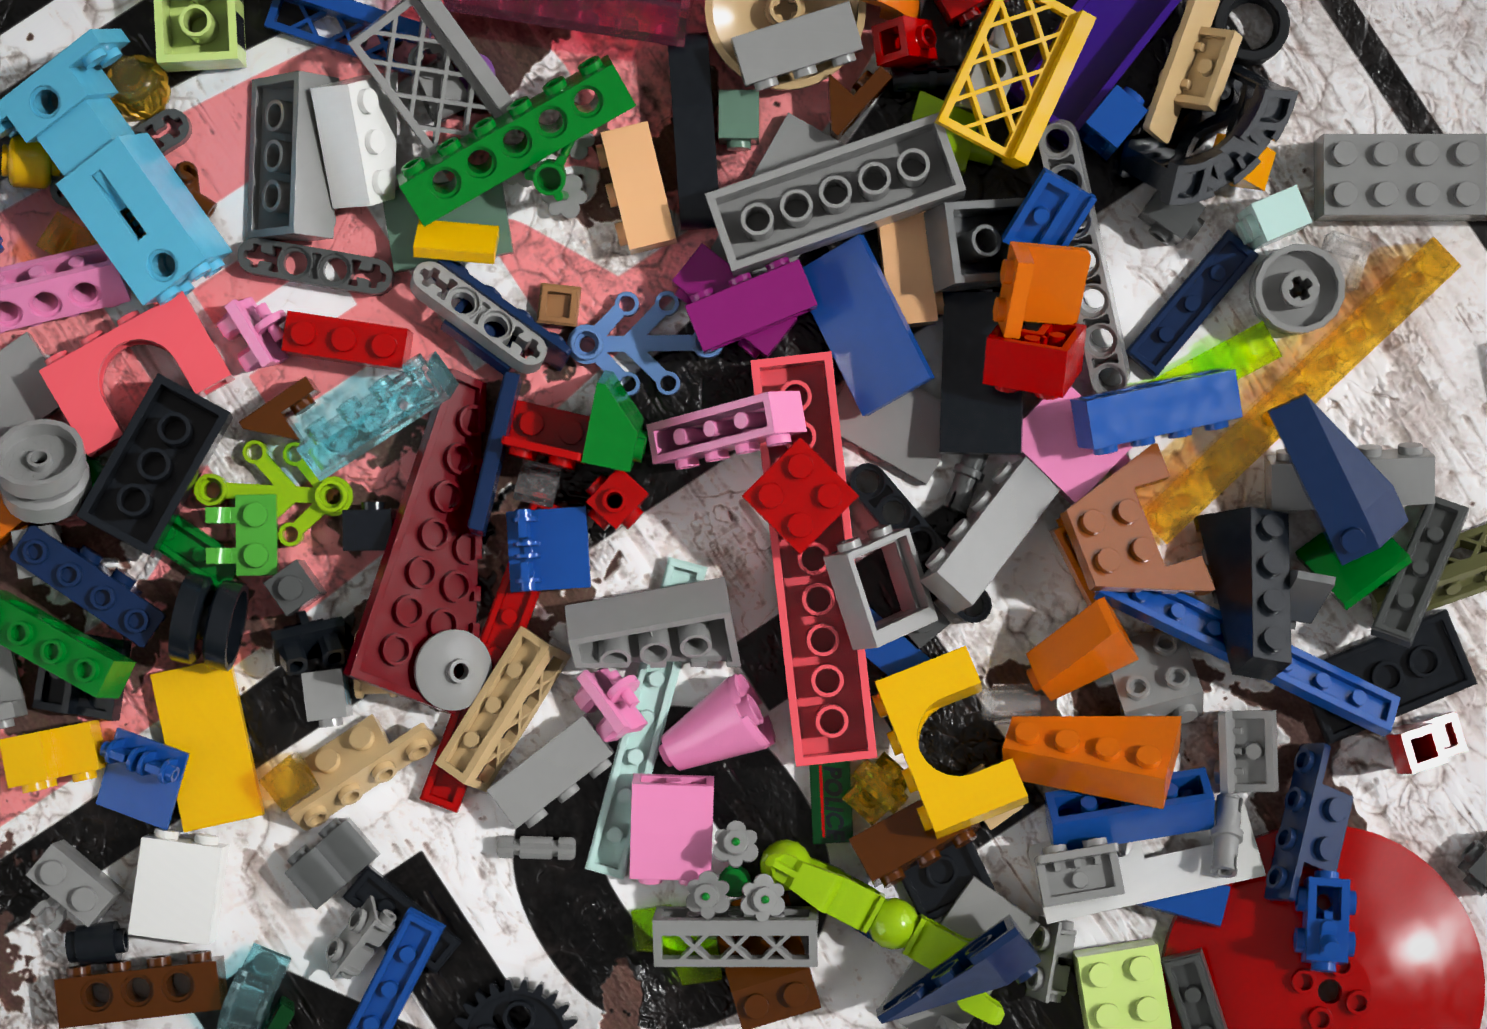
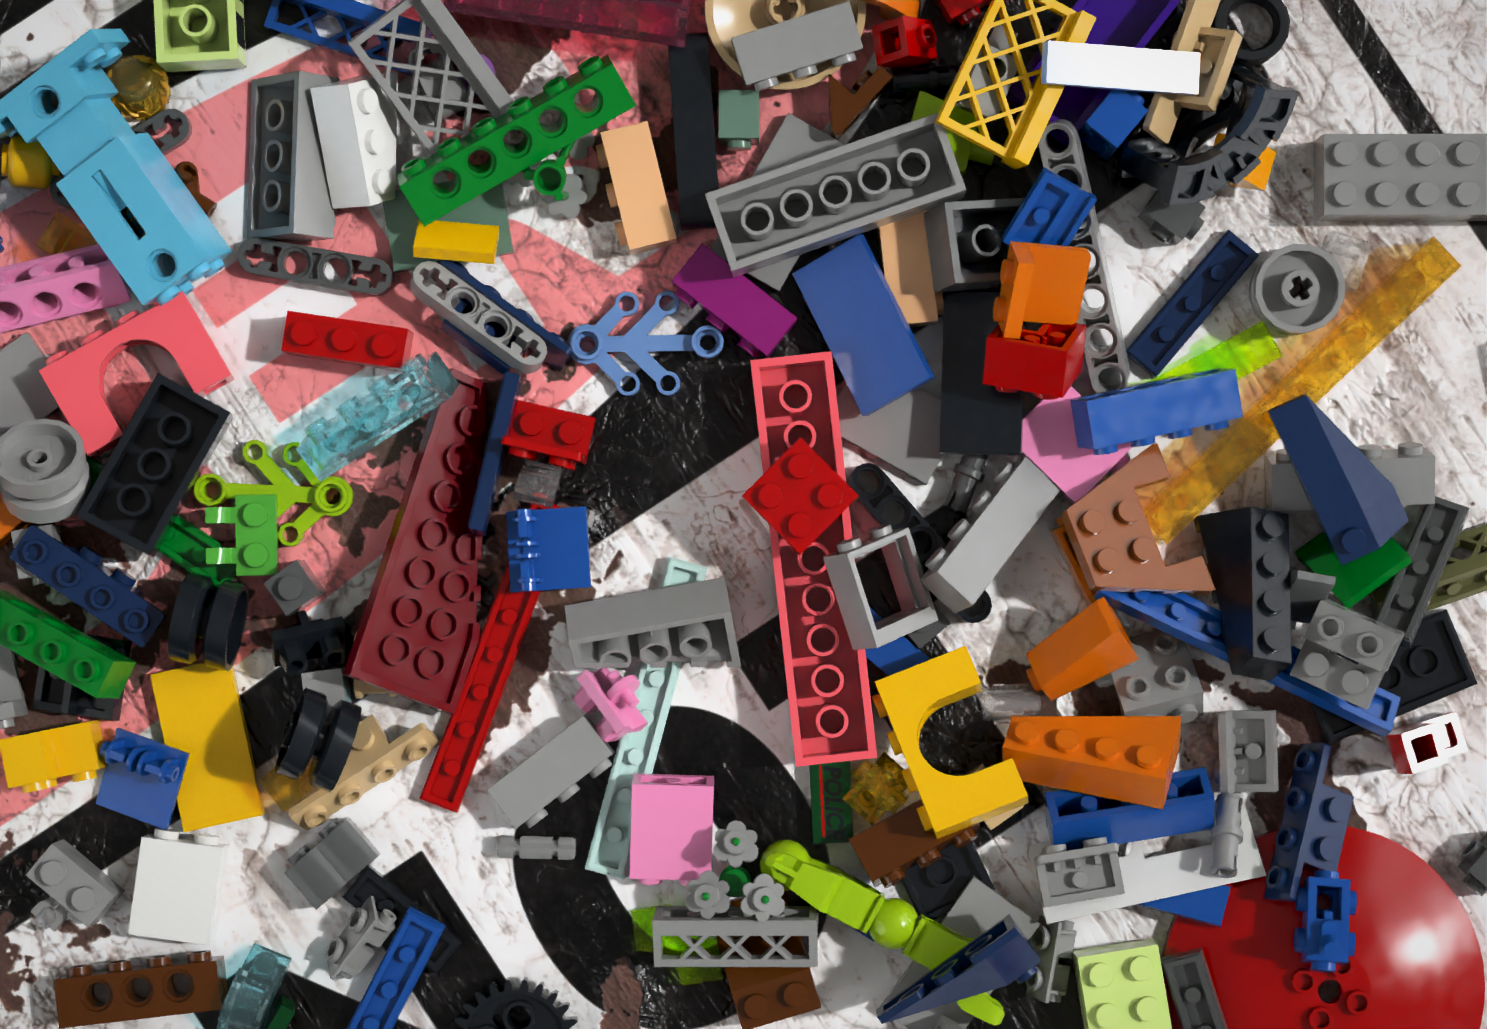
(96, 944): black brick -> none
(258, 328): bright pink hips -> none
(273, 416): reddish brown slope -> none
(323, 741): none -> black wheel
(368, 527): black brick -> none
(436, 664): light grey dish -> none
(501, 709): tan fence -> none
(559, 305): medium nougat tile -> none
(614, 427): green slope -> none
(618, 484): red brick -> none
(718, 727): bright pink cone -> none
(727, 427): bright pink brick -> none
(750, 304): magenta brick -> none
(1120, 68): none -> tile
(1273, 218): light aqua brick -> none
(1352, 636): none -> light grey brick

